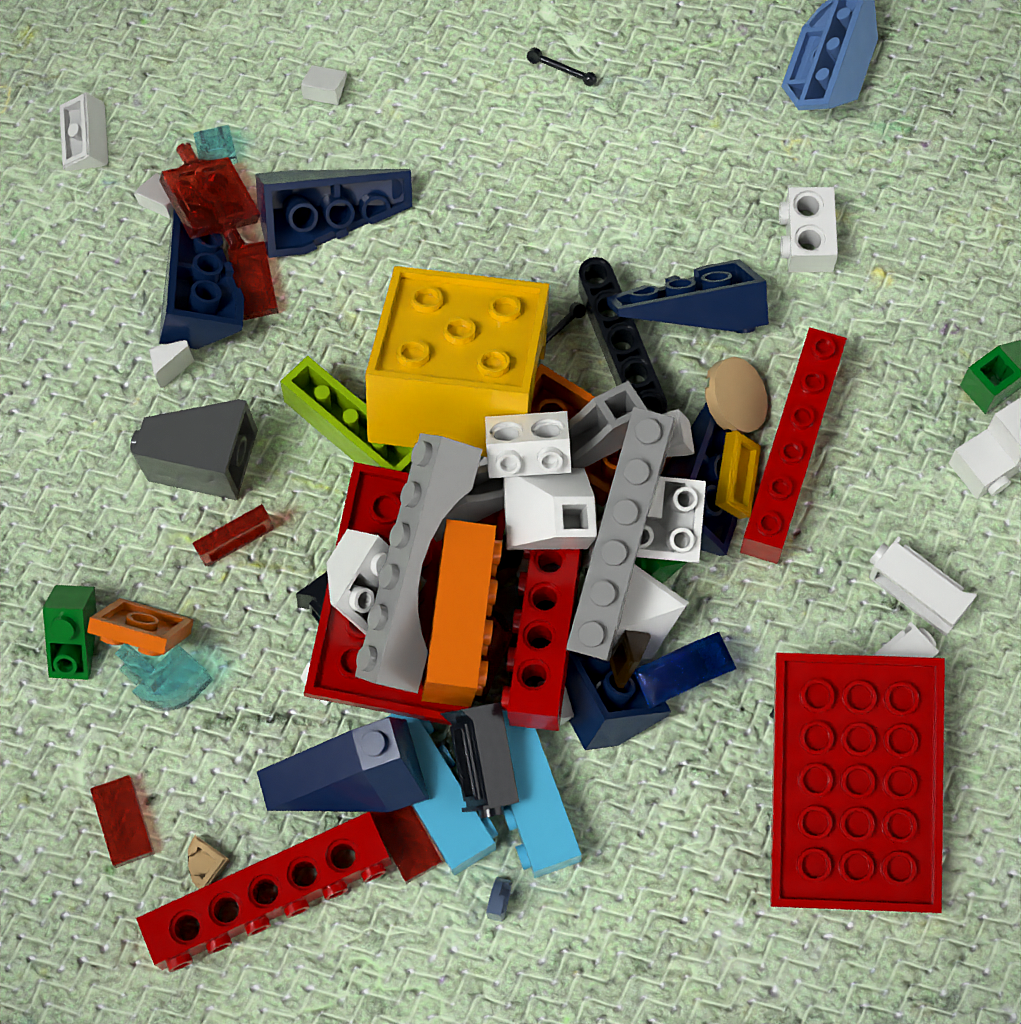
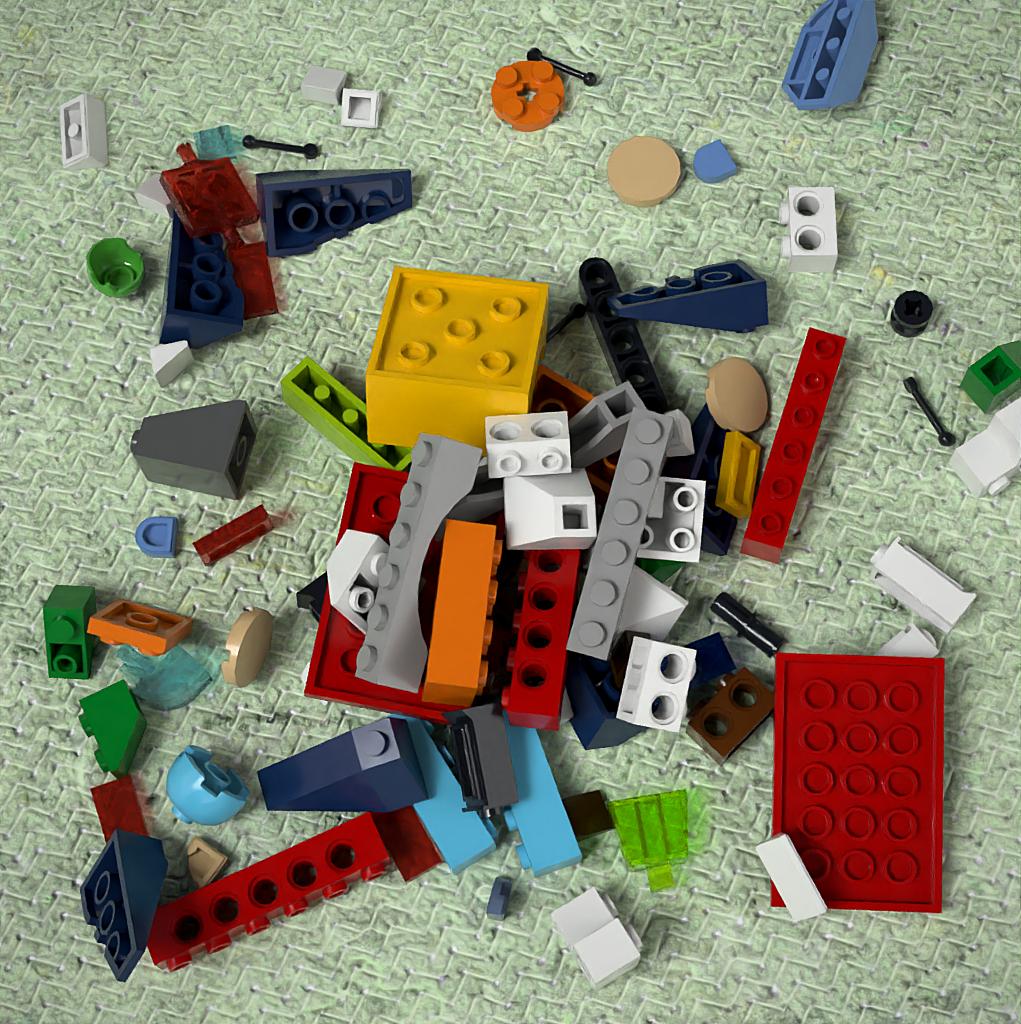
(115, 267): none -> bright green hair
(116, 724): none -> green slope
(123, 897): none -> dark blue wedge
(158, 536): none -> medium blue tile
(203, 790): none -> medium azure cylinder
(247, 646): none -> tan tile
(309, 150): none -> black hinge
(361, 108): none -> white slope
(524, 76): none -> orange plate
(587, 815): none -> dark brown slope
(597, 939): none -> white brick
(643, 171): none -> tan tile
(646, 682): none -> white brick
(652, 834): none -> clear neon green torso
(713, 163): none -> medium blue tile
(739, 721): none -> reddish brown brick
(747, 624): none -> black axle
(791, 877): none -> white slope
(910, 323): none -> black wheel
(945, 438): none -> black hinge

